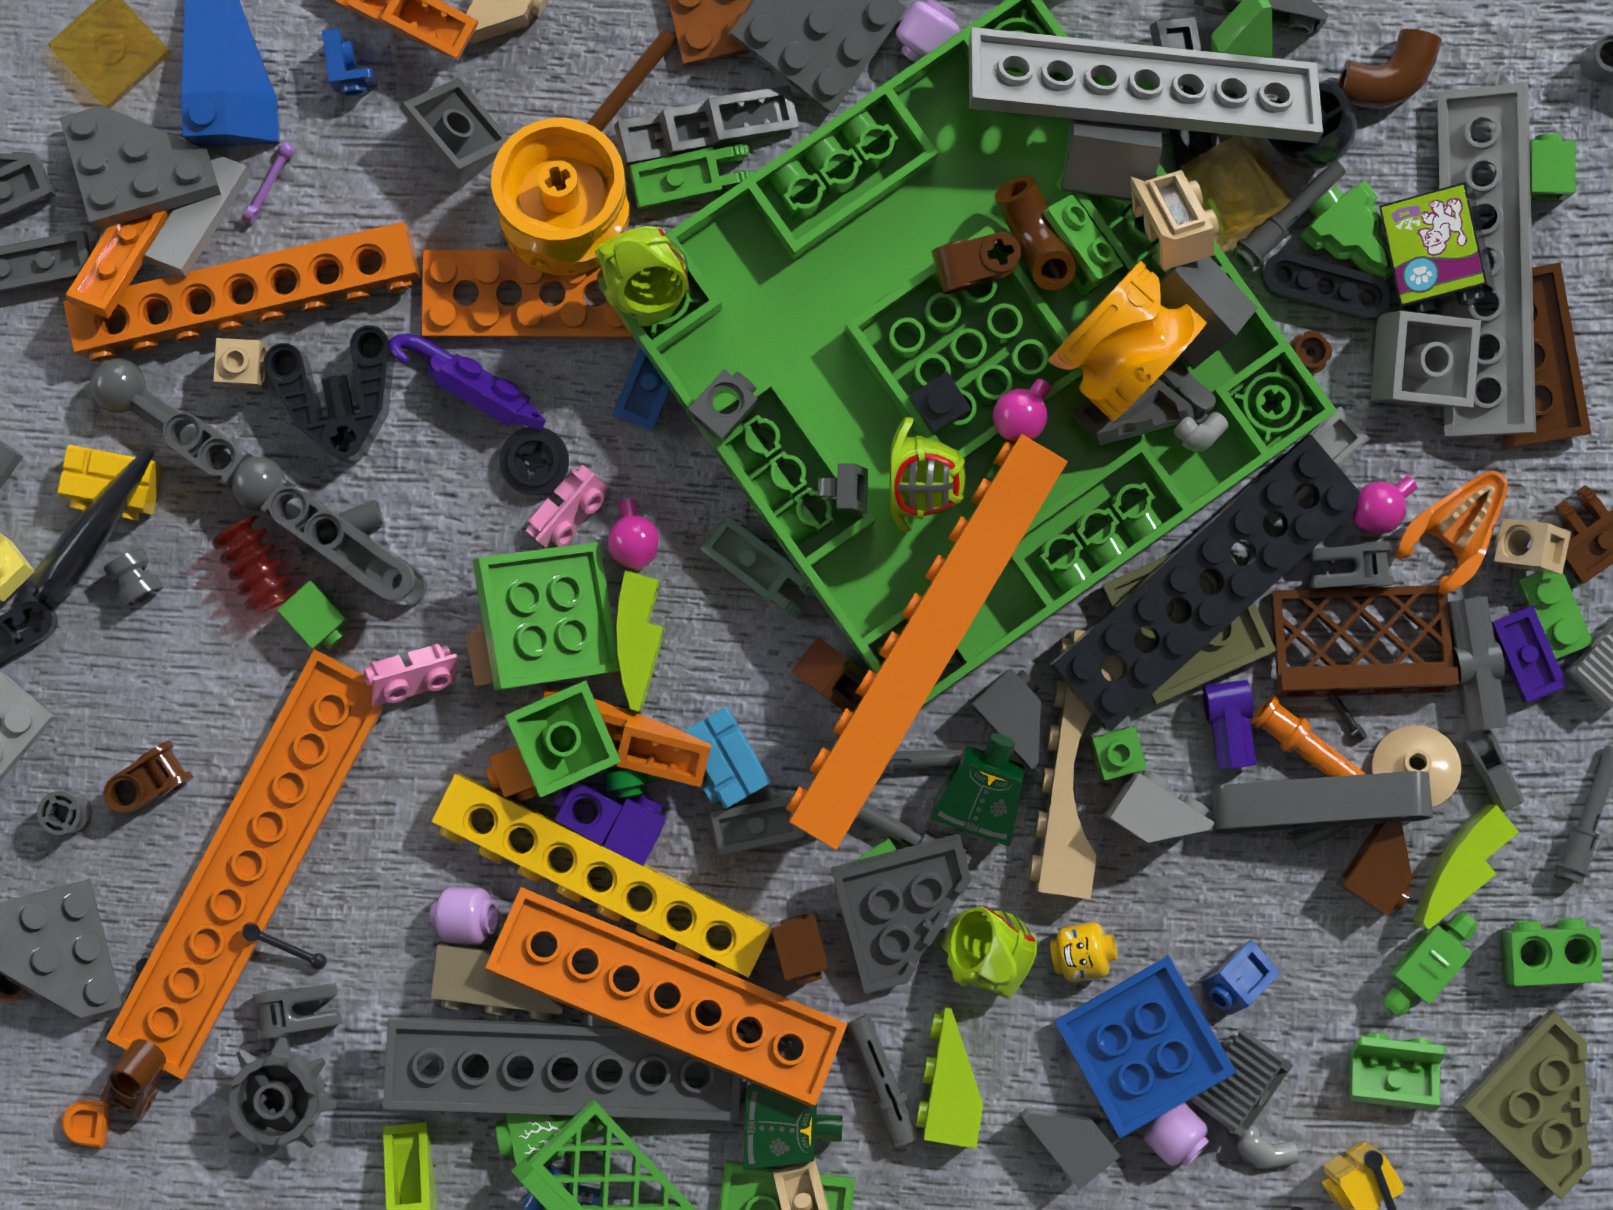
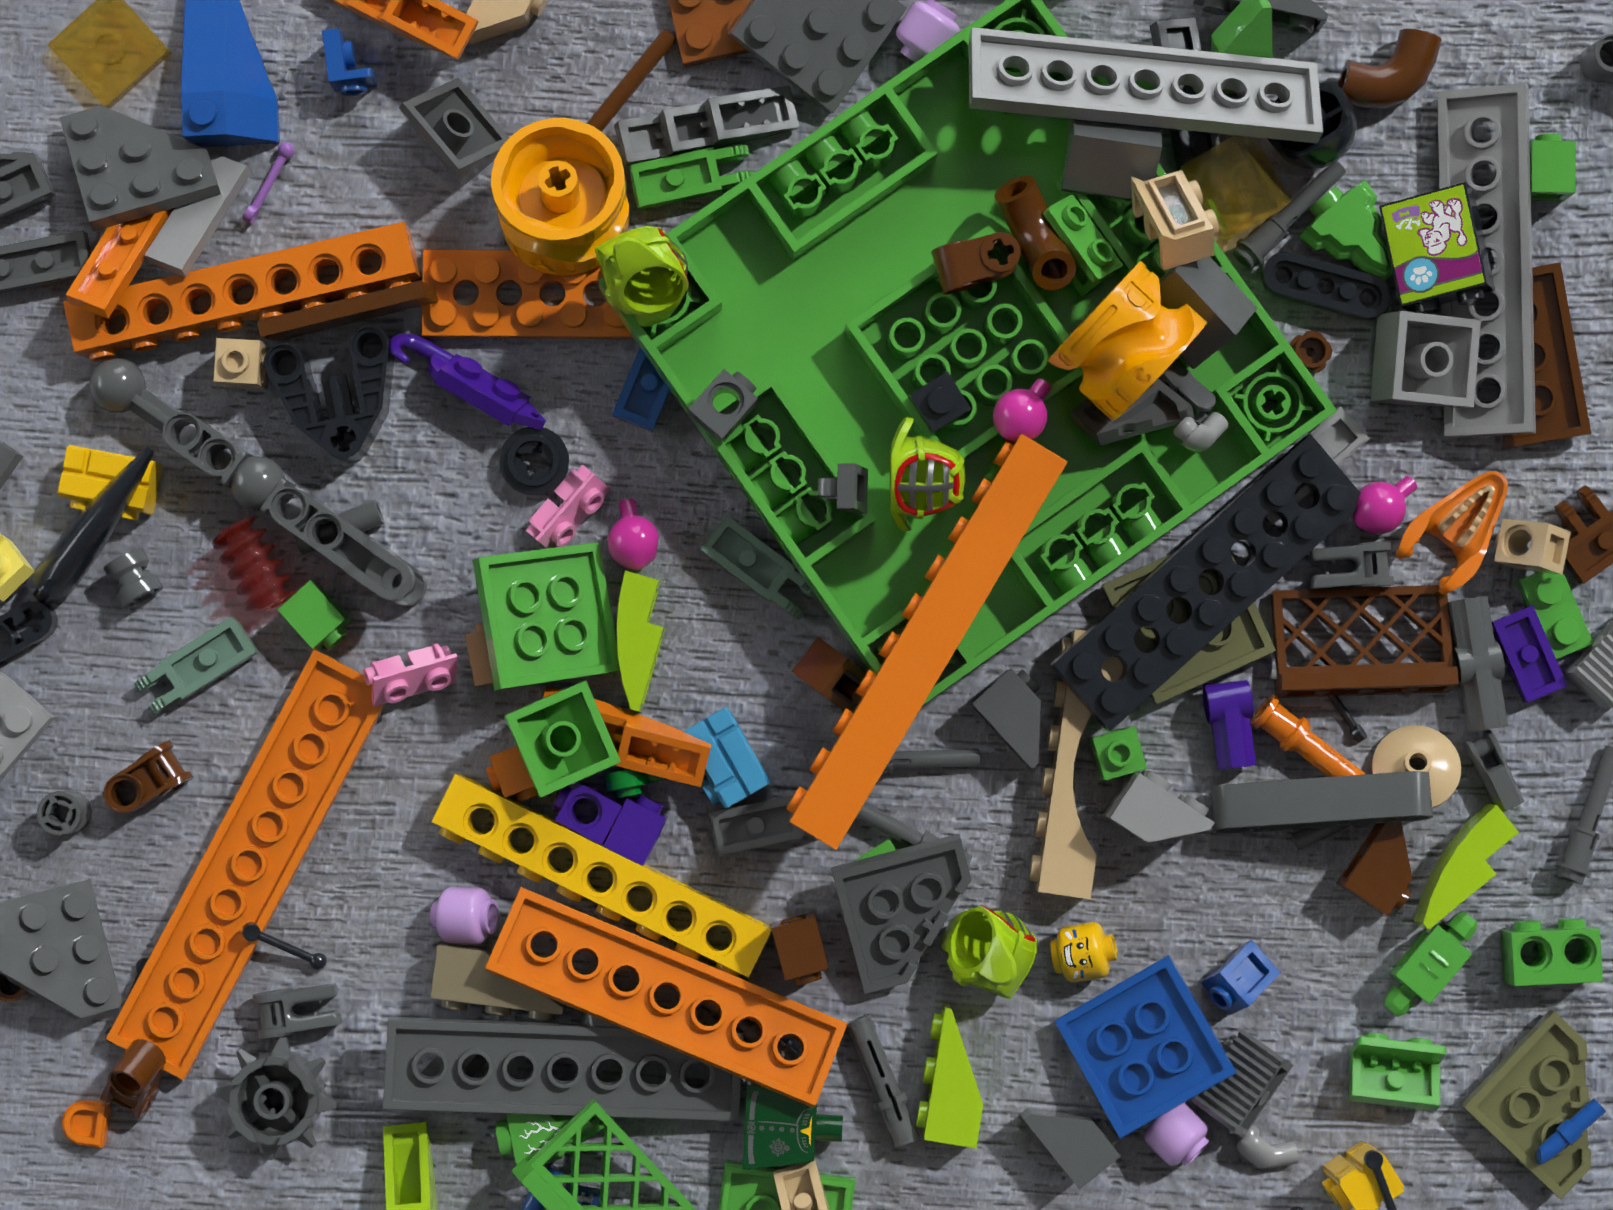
(200, 663): none -> sand green hinge
(347, 311): none -> reddish brown tile
(982, 791): dark green torso -> none
(1569, 1131): none -> blue piece

